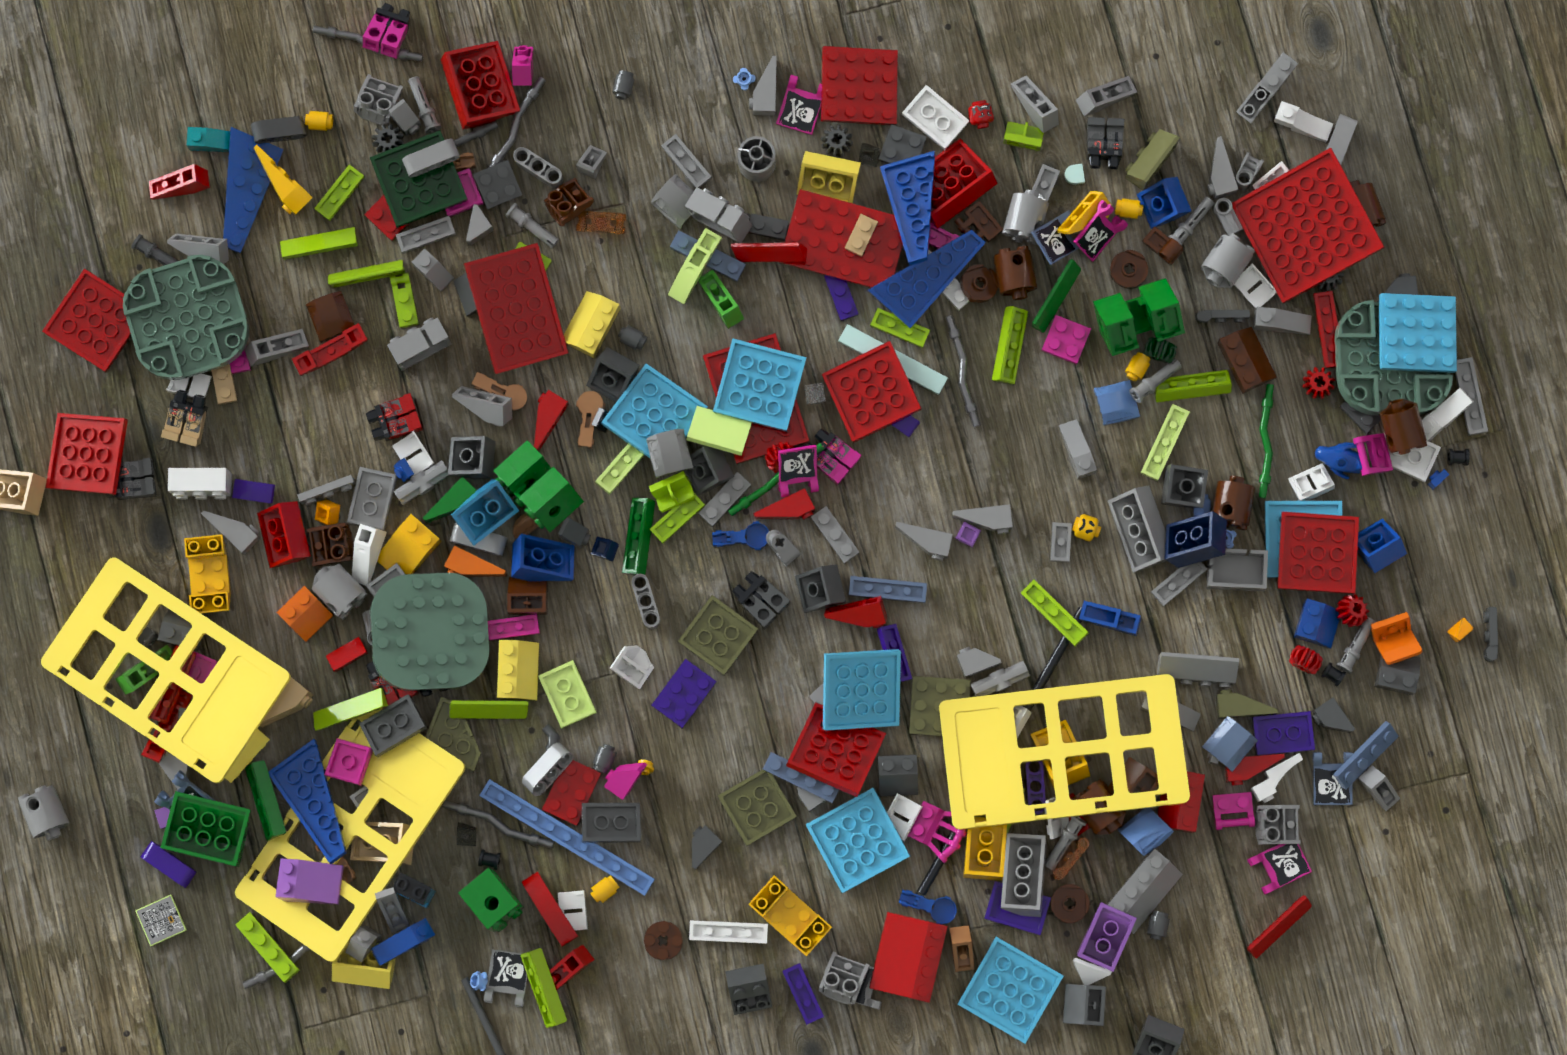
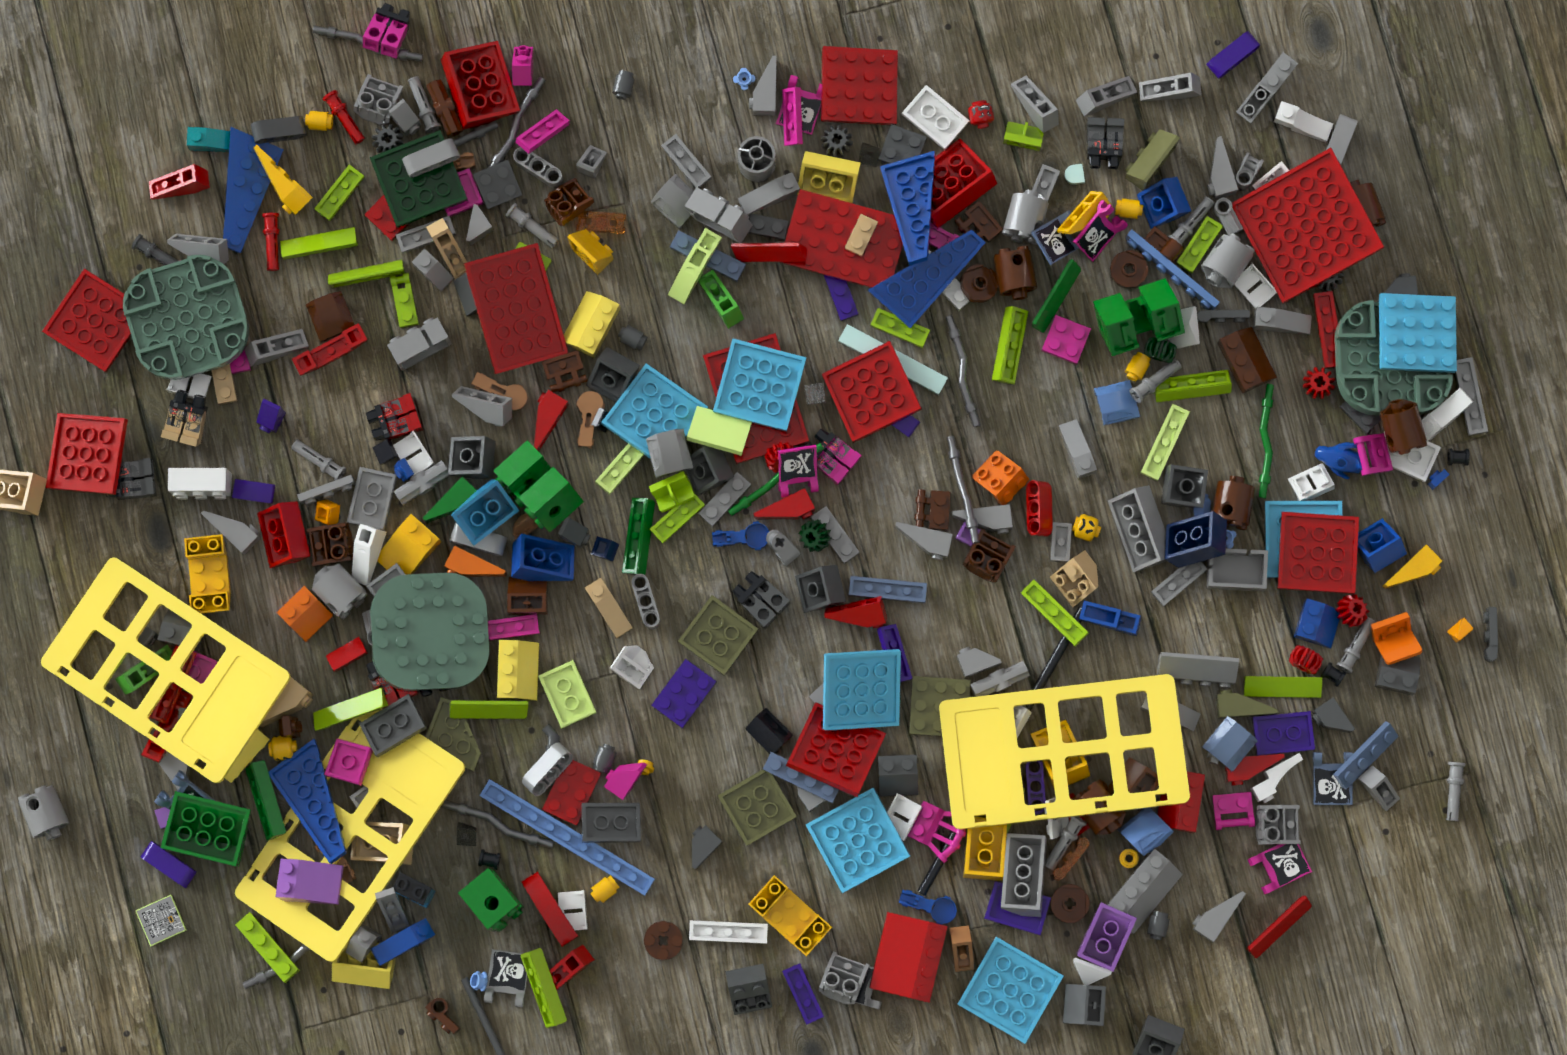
(270, 416): none -> dark purple slope
(271, 231): none -> red pin
(282, 747): none -> yellow head
(289, 727): none -> reddish brown plate
(326, 464): none -> light grey pin
(339, 110): none -> red pin
(385, 451): none -> black tile
(444, 108): none -> reddish brown piece
(447, 247): none -> tan slope
(447, 1024): none -> reddish brown plate
(542, 131): none -> dark pink plate
(561, 366): none -> reddish brown plate
(590, 250): none -> yellow slope
(608, 607): none -> tan slope
(768, 731): none -> black panel
(769, 194): none -> light grey slope
(792, 116): none -> dark pink plate
(815, 535): none -> dark green gear
(939, 509): none -> reddish brown plate
(971, 523): none -> flat silver bar
(988, 557): none -> reddish brown slope
(1001, 477): none -> orange bracket
(1039, 508): none -> red beam
(1077, 578): none -> tan slope
(1133, 853): none -> yellow plate
(1170, 88): none -> light grey slope
(1177, 275): none -> medium blue plate
(1191, 334): none -> white slope
(1199, 244): none -> lime plate
(1214, 920): none -> light grey slope
(1233, 54): none -> dark purple beam
(1282, 686): none -> lime slope
(1417, 567): none -> yellow slope
(1455, 781): none -> light grey pin

